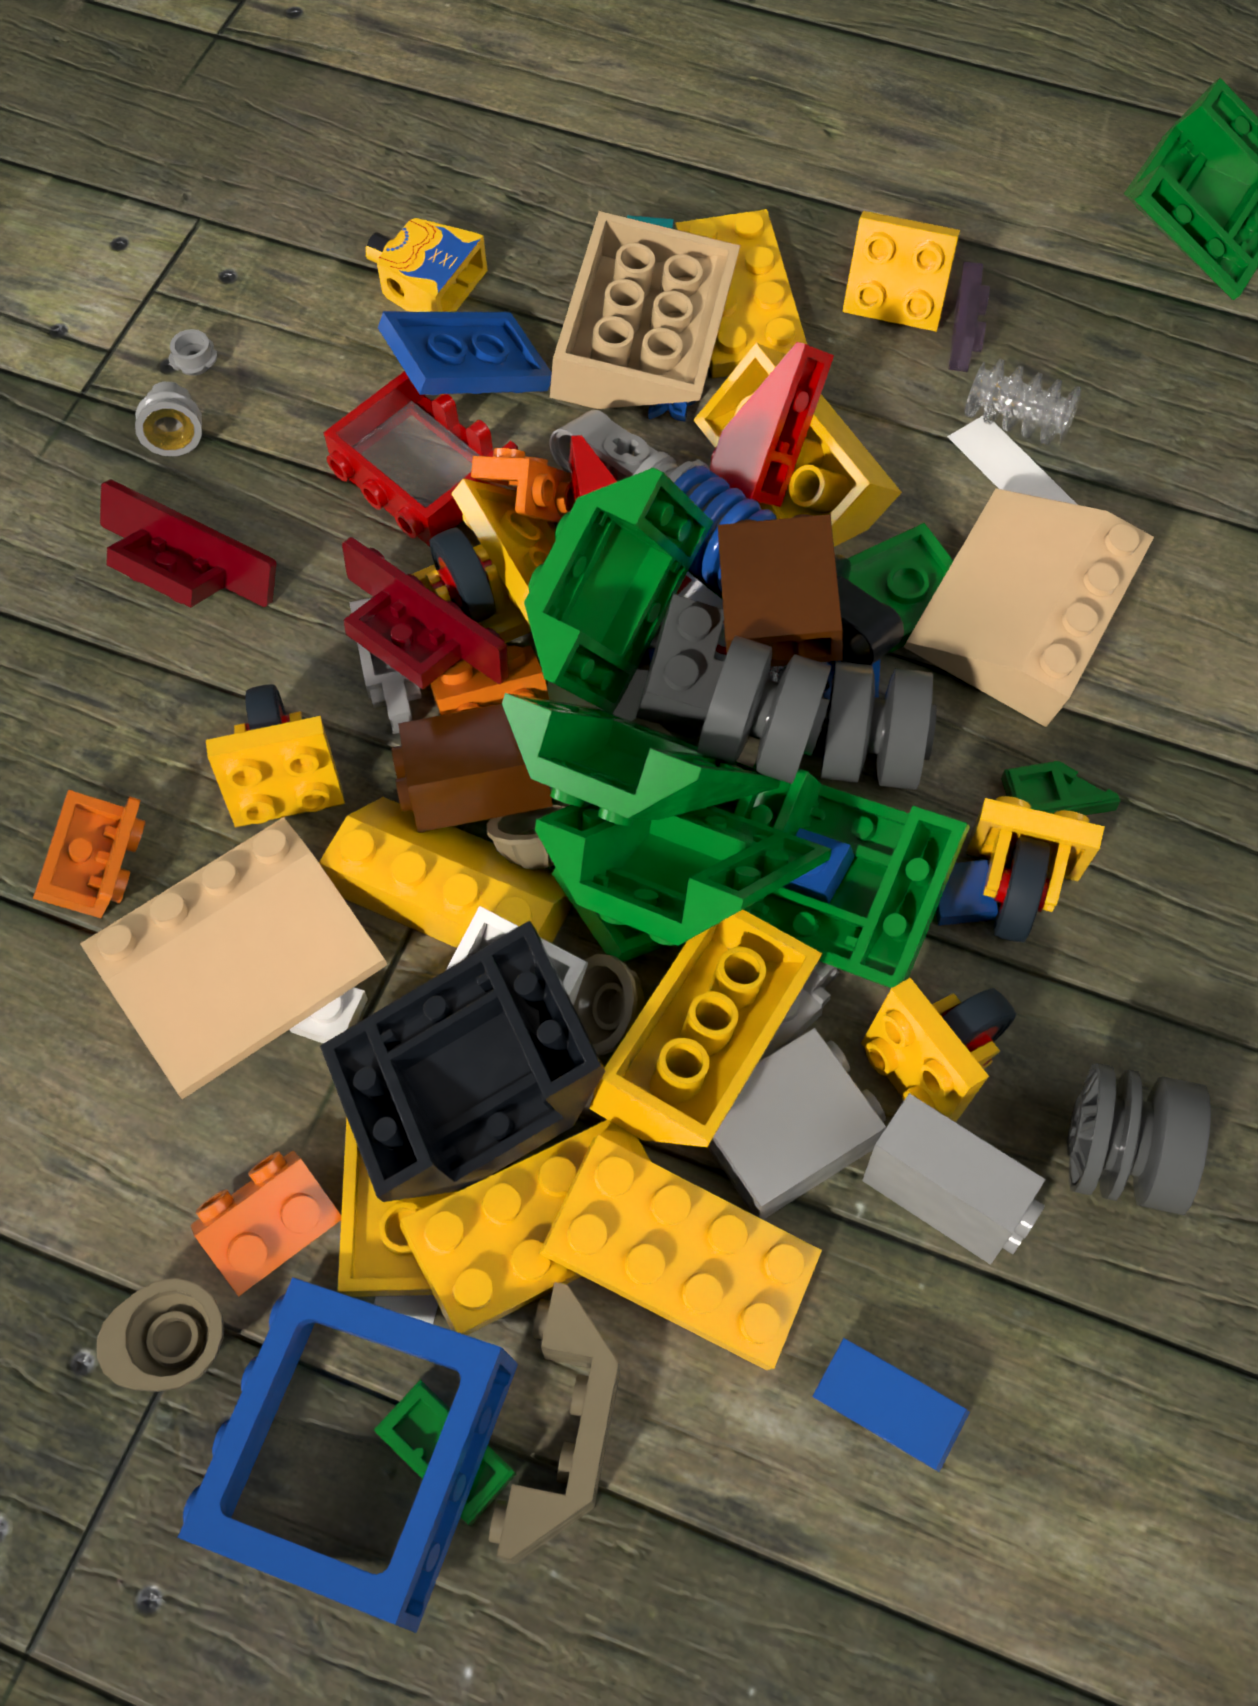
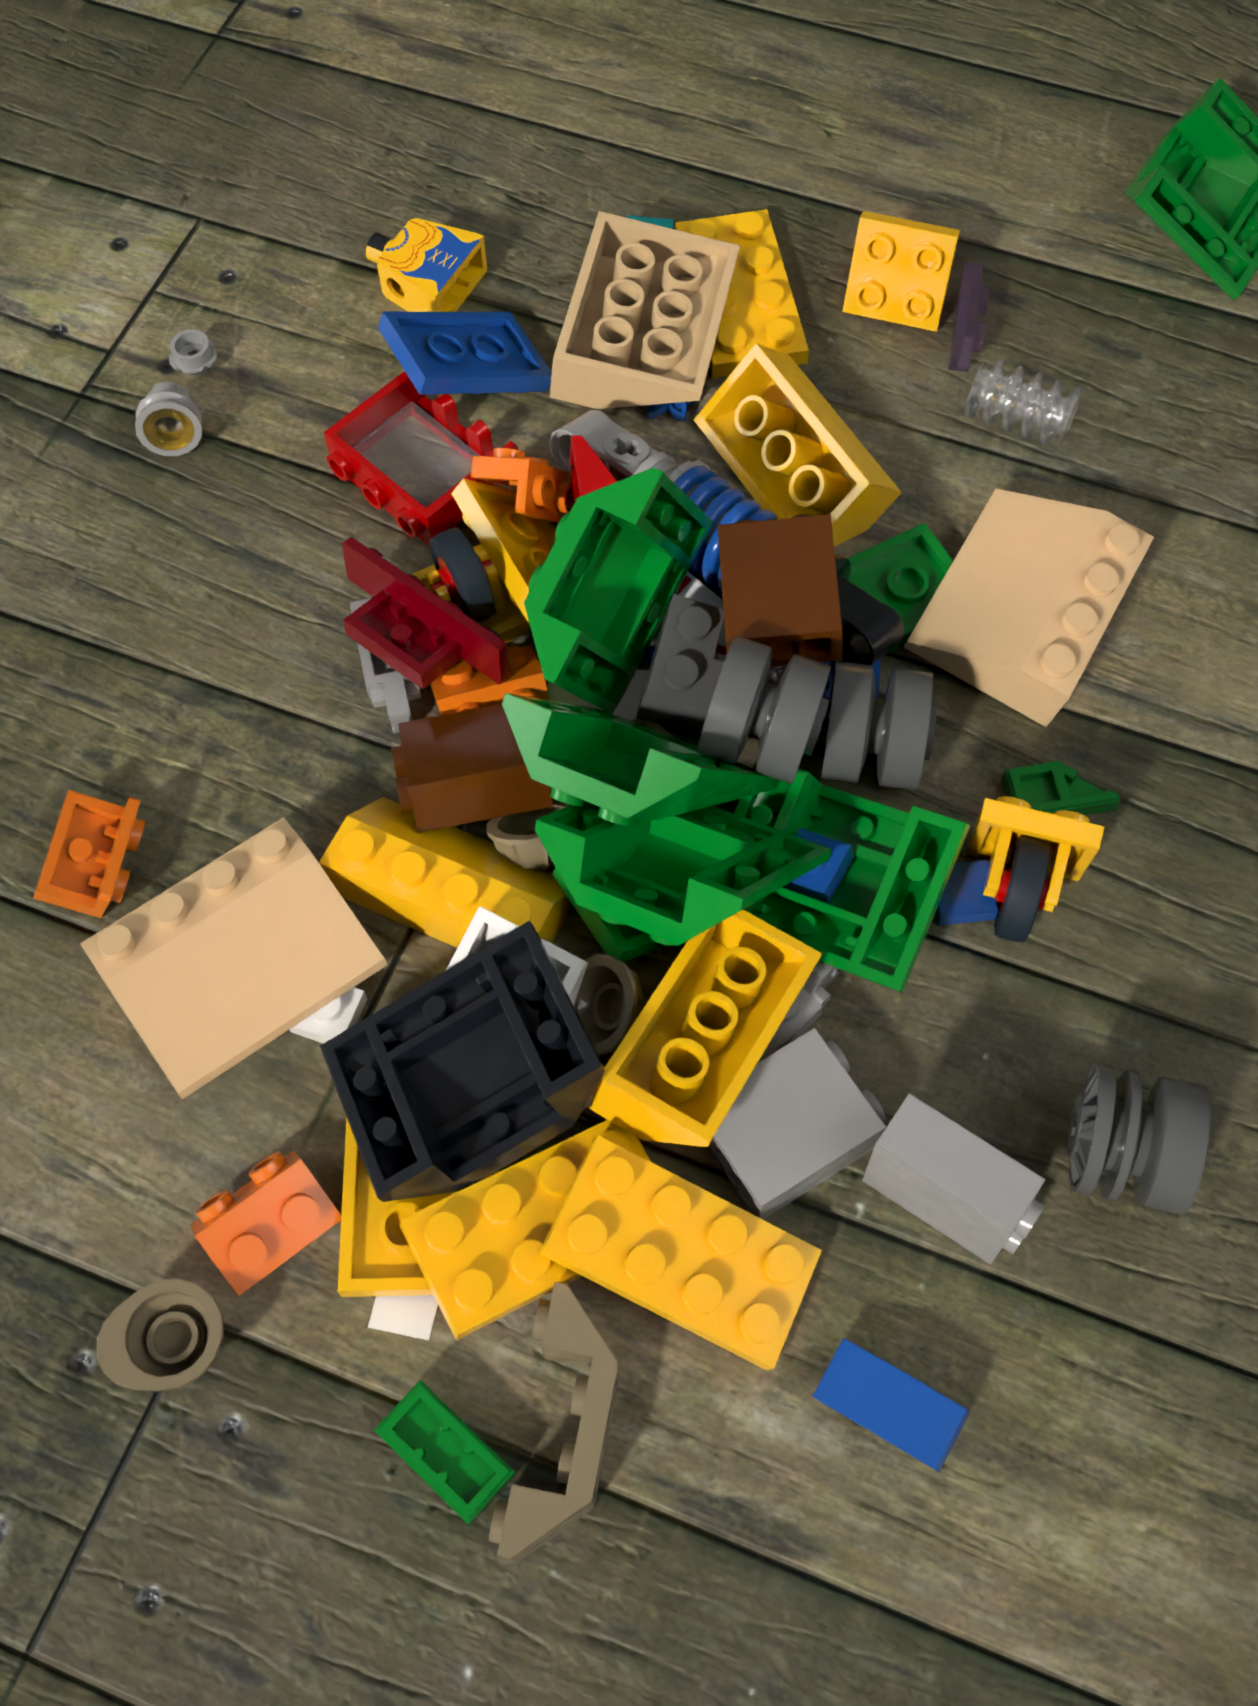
(179, 552): dark red bracket -> none
(274, 762): yellow plate -> none
(406, 1585): blue piece -> none
(768, 432): red slope -> none
(937, 1047): yellow plate -> none
(1005, 461): white sticker -> none

